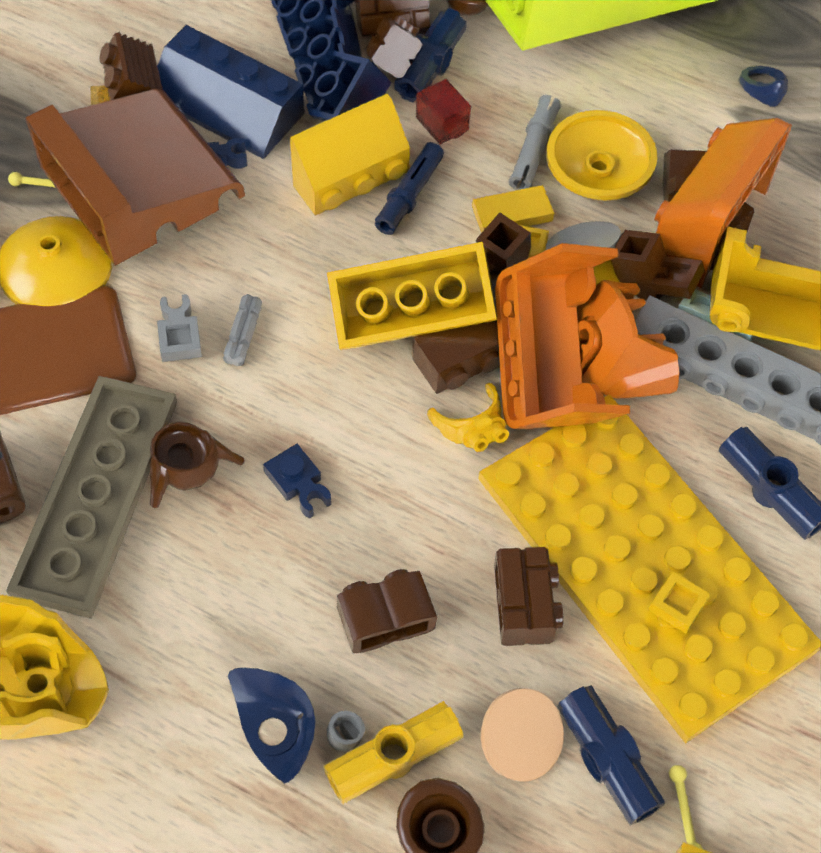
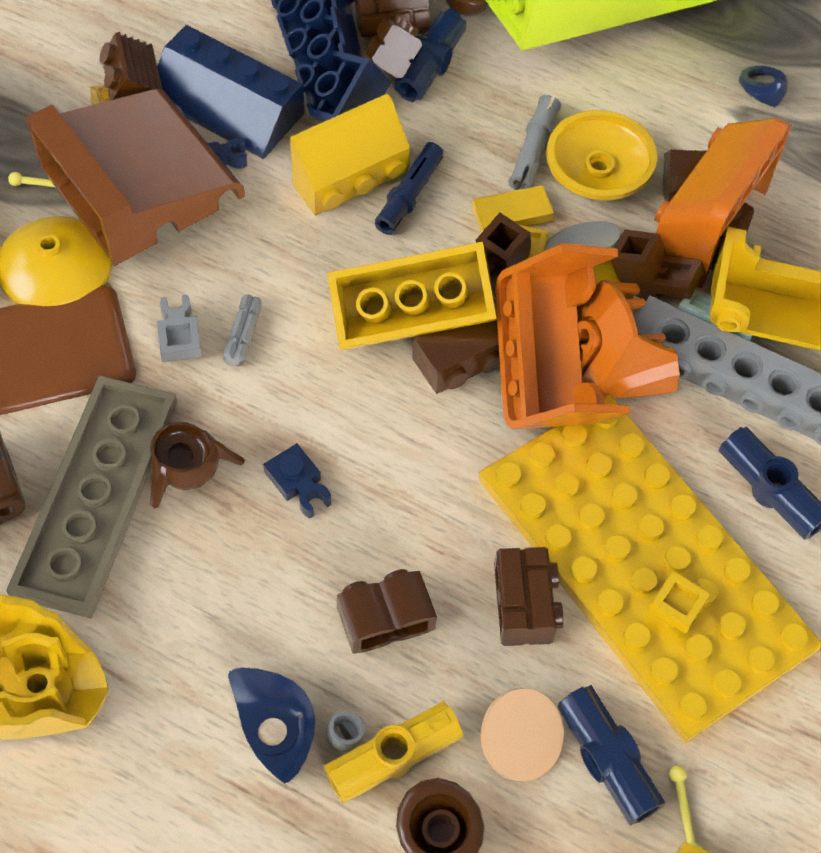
(443, 111): clear red brick -> none
(477, 430): yellow helmet -> none

